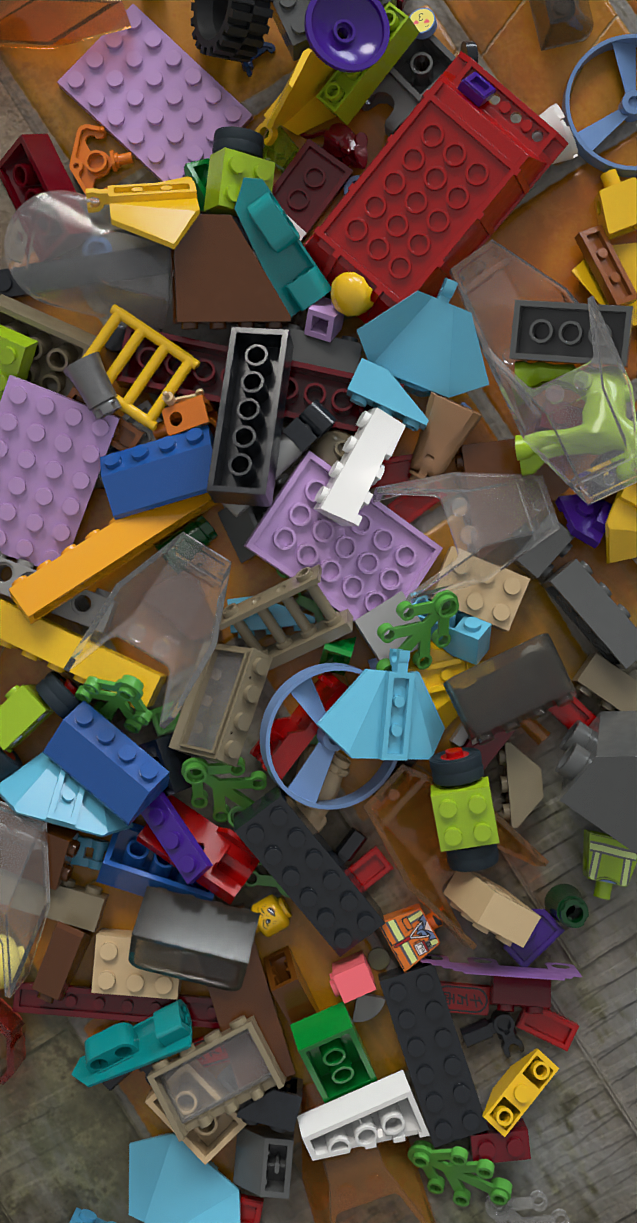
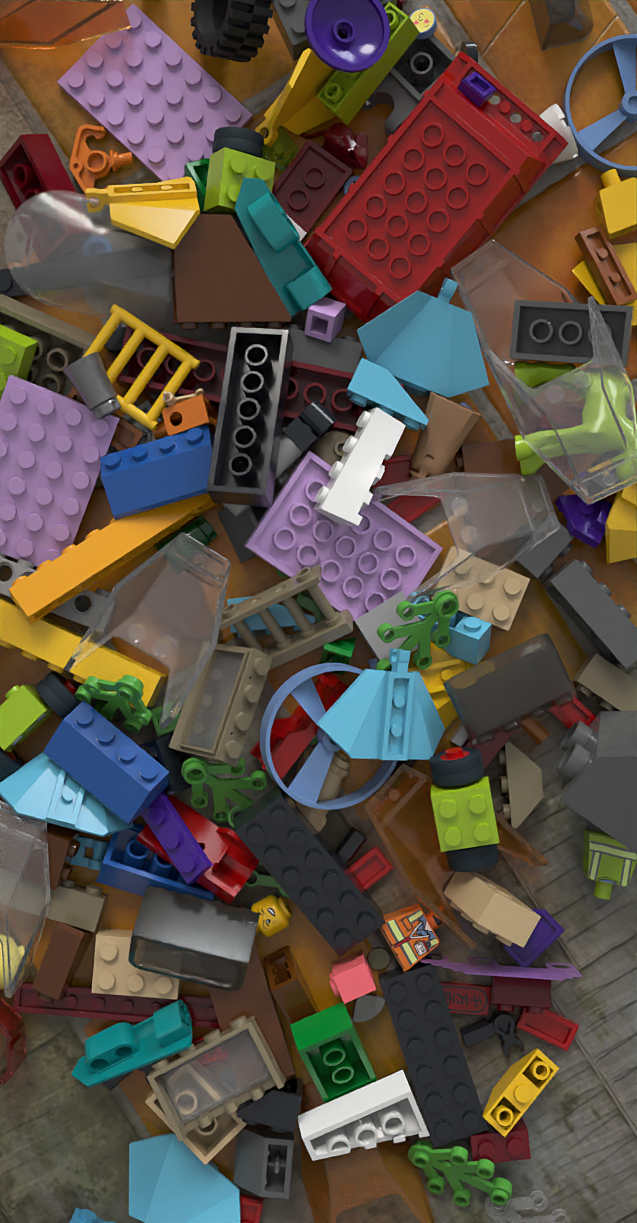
(248, 66): dark blue piece -> none
(351, 294): yellow hair -> none
(560, 899): dark green plant -> none

